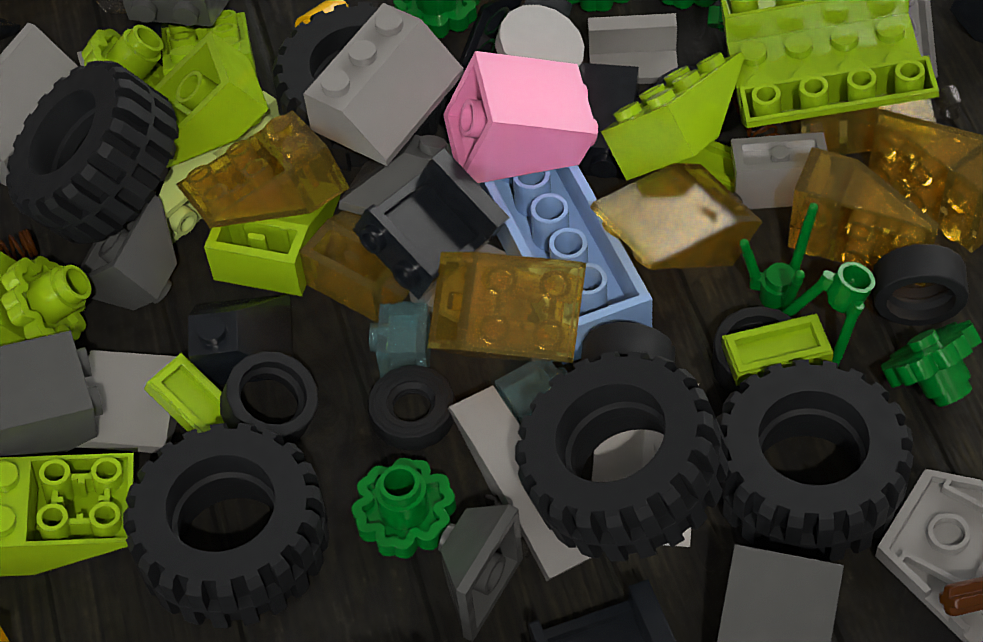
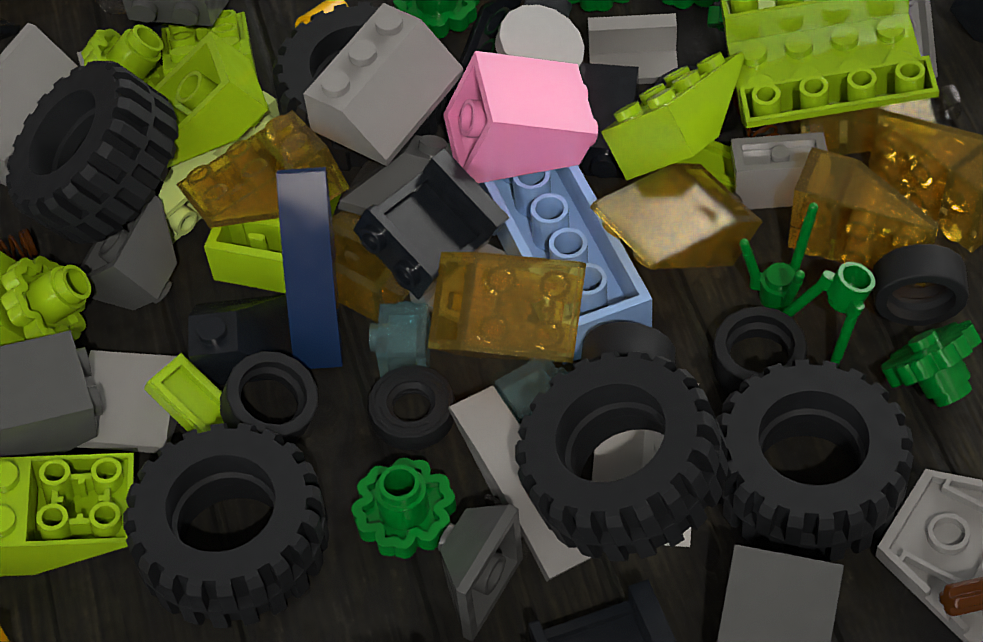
(310, 267): none -> dark blue slope
(776, 343): lime tile -> none

